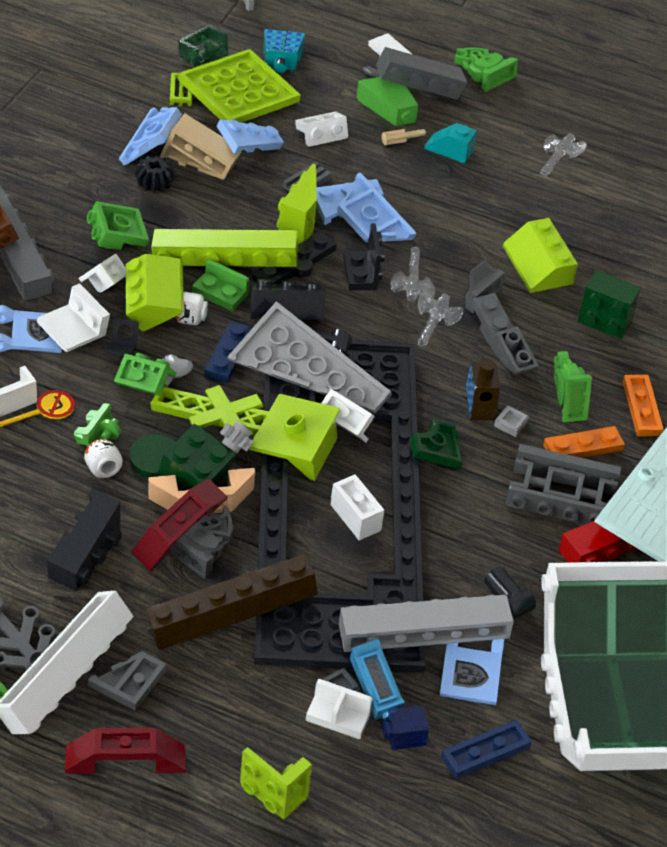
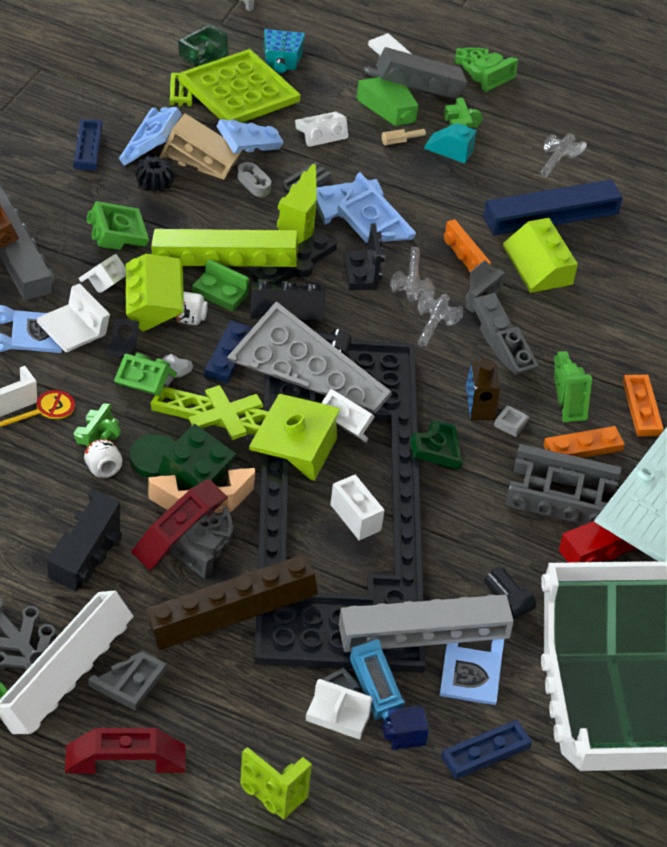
(88, 144): none -> dark blue plate
(236, 437): light grey gear -> none
(250, 181): none -> light grey beam
(461, 115): none -> bright green hips
(463, 245): none -> orange plate
(558, 204): none -> dark blue brick
(608, 304): dark green brick -> none

